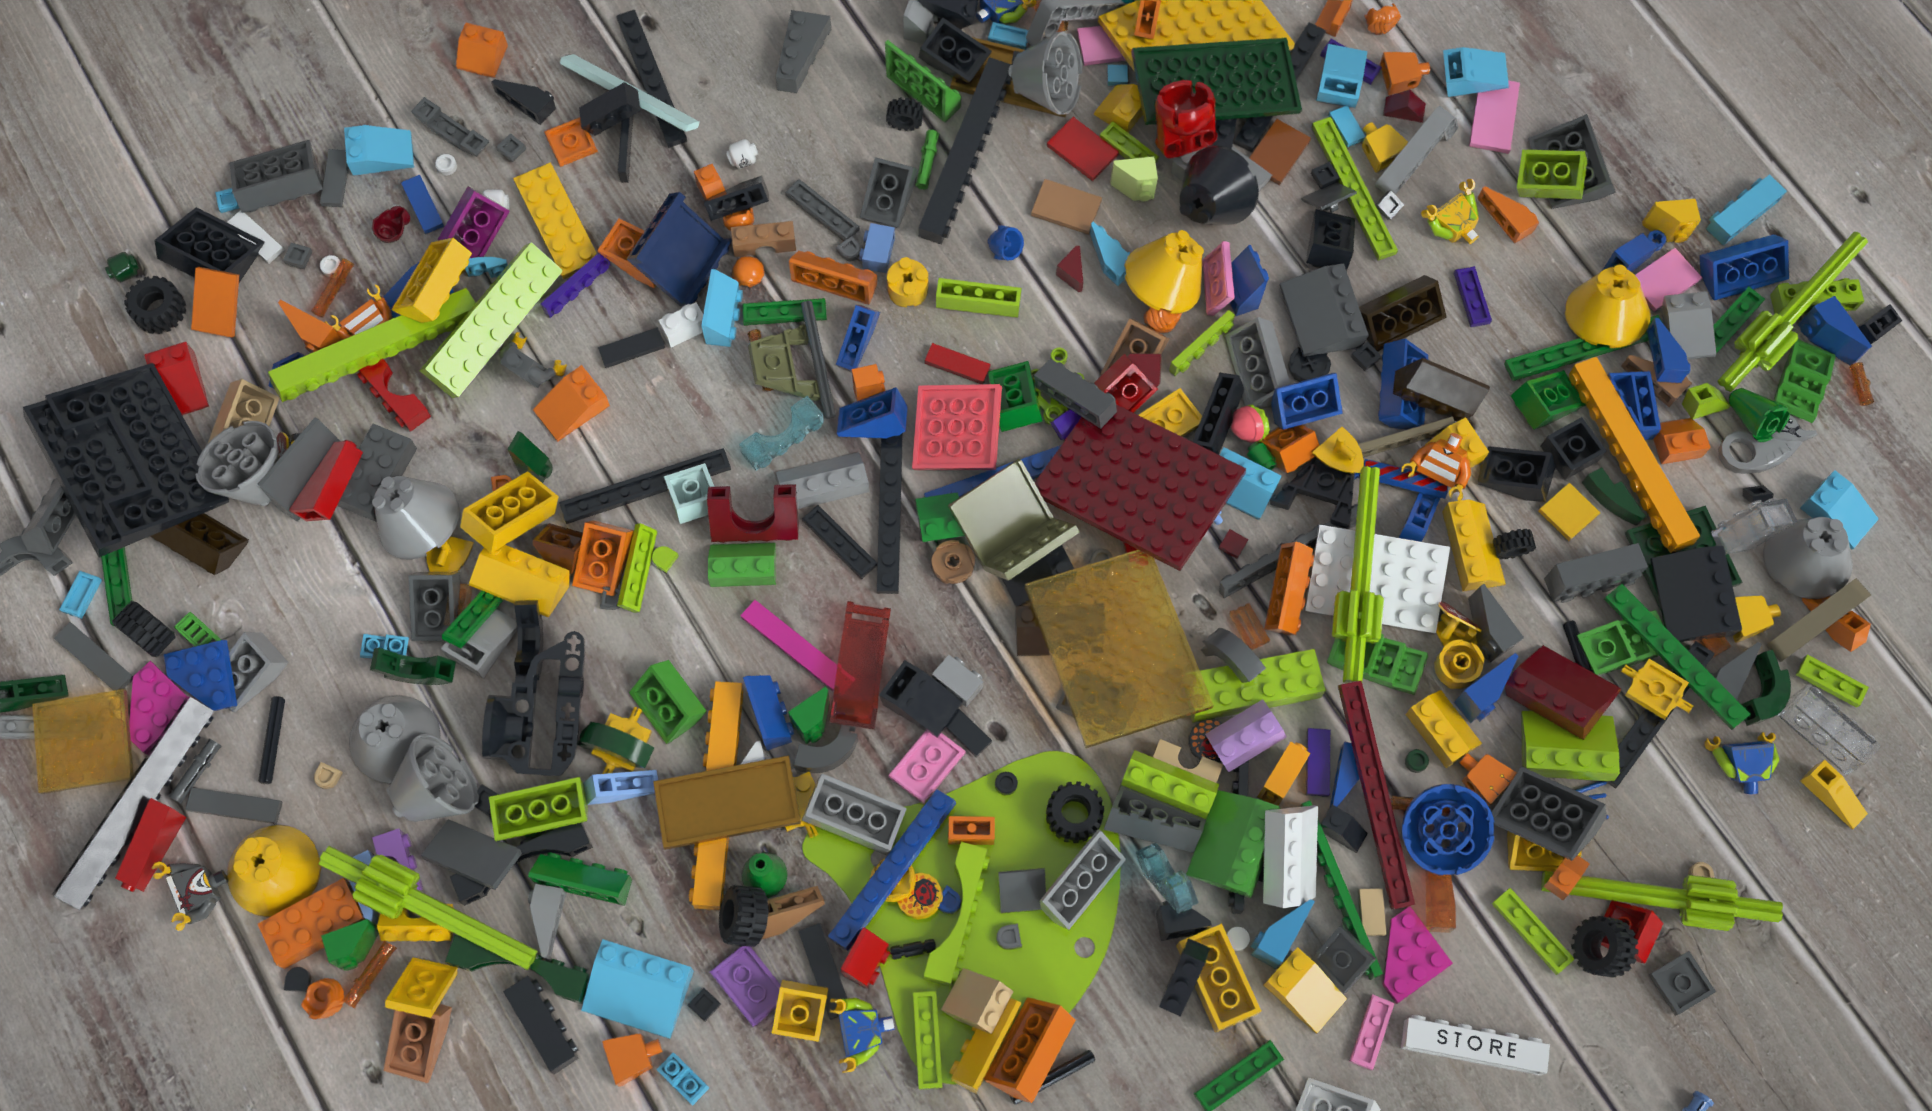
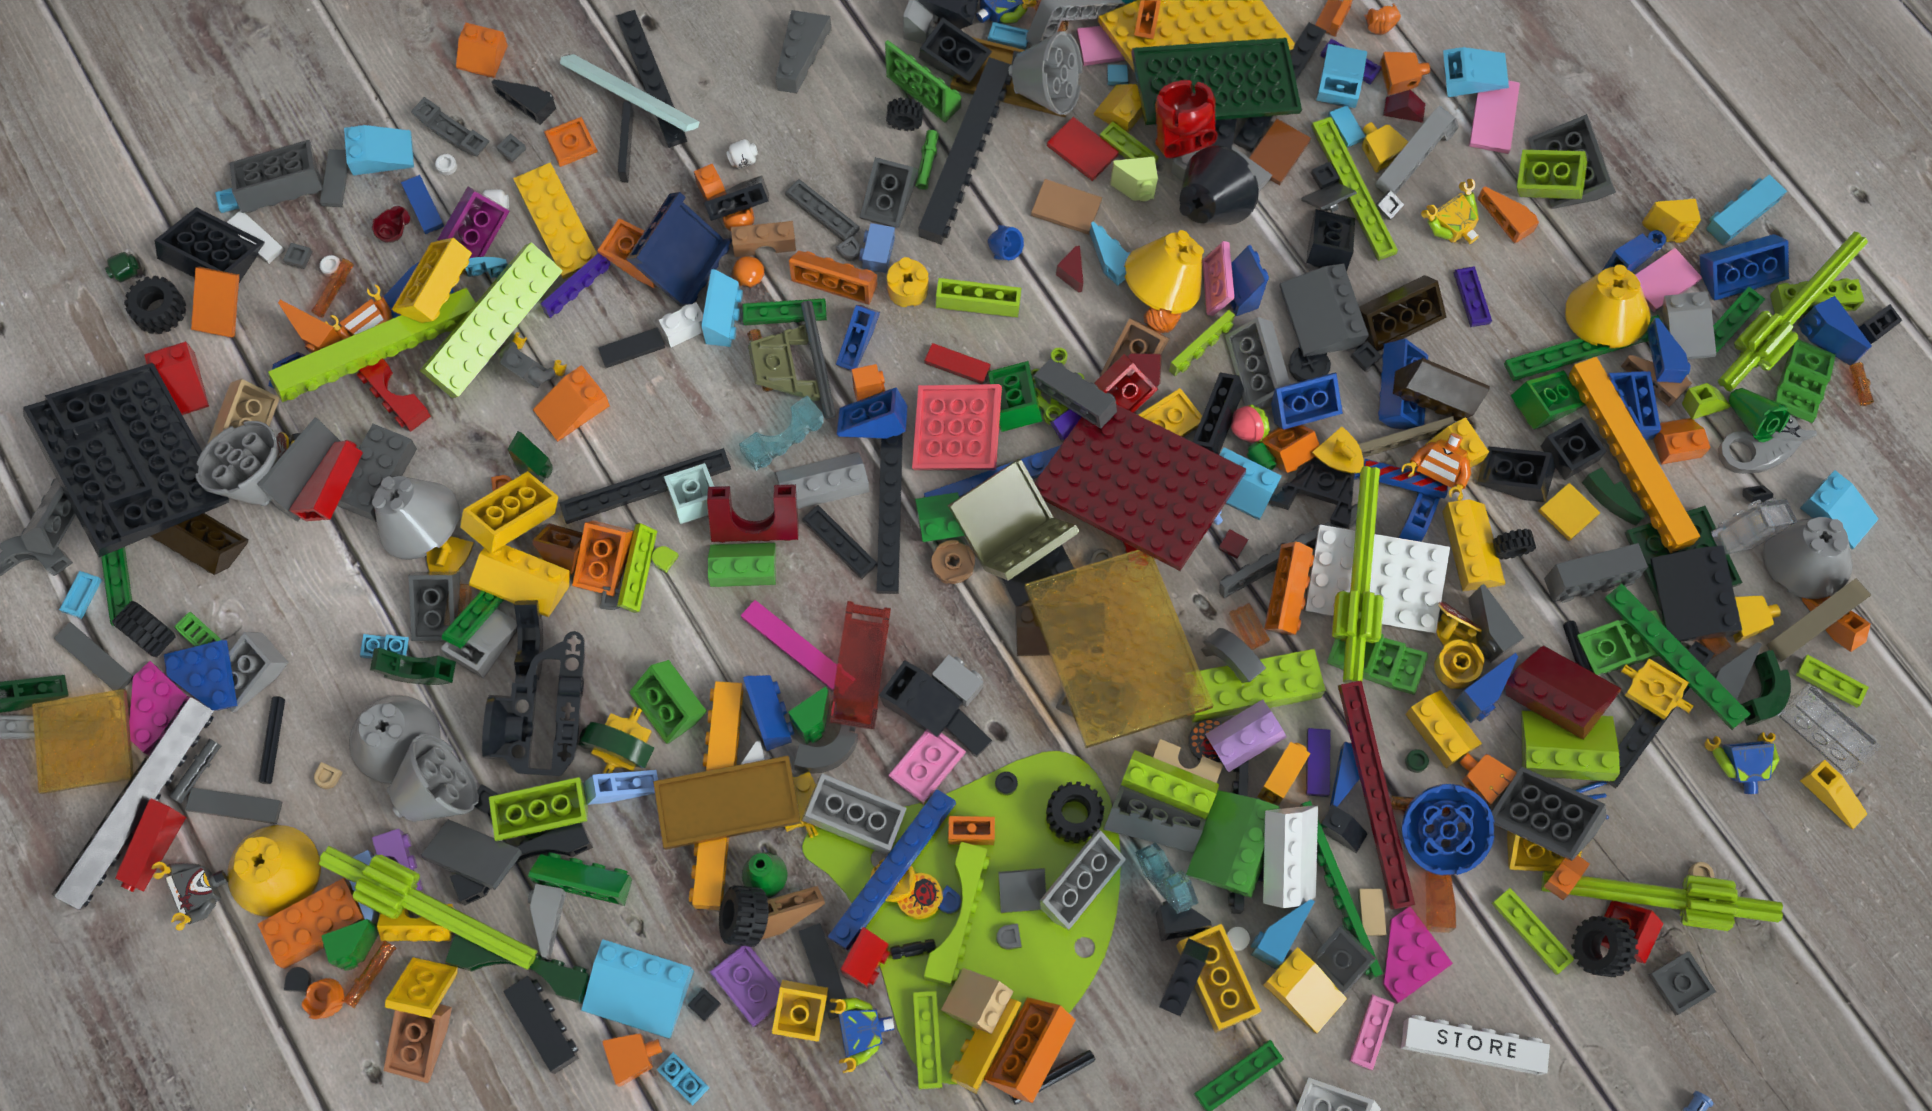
(609, 109): black brick -> none

